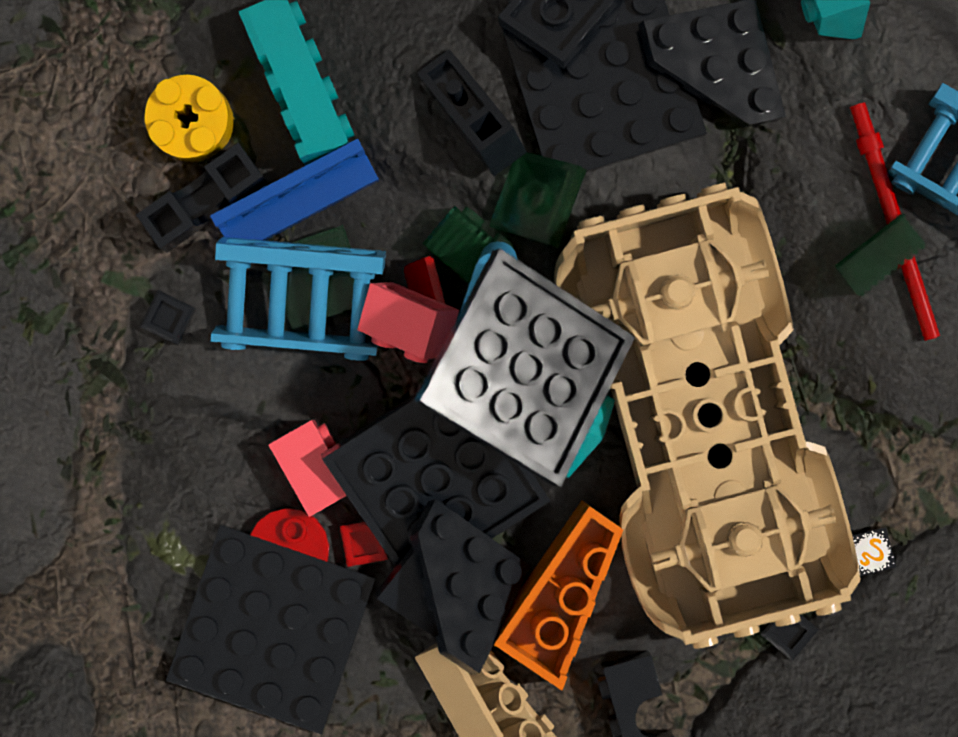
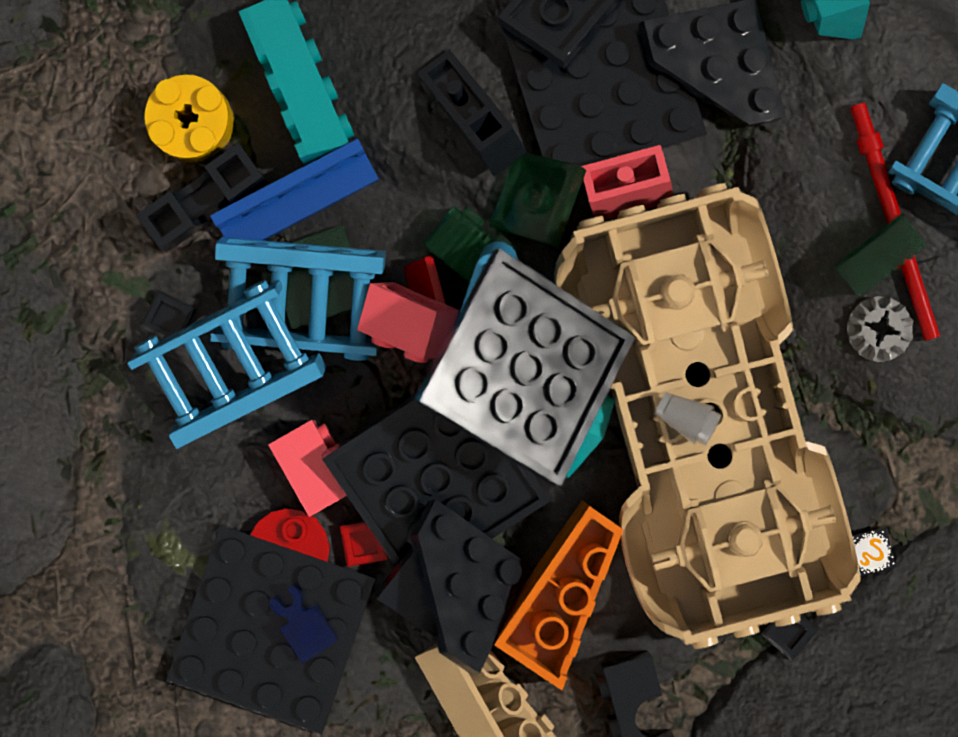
(226, 404): none -> dark azure fence
(306, 630): none -> clear blue plate
(627, 182): none -> coral brick
(688, 417): none -> light grey cone
(863, 338): none -> light grey gear

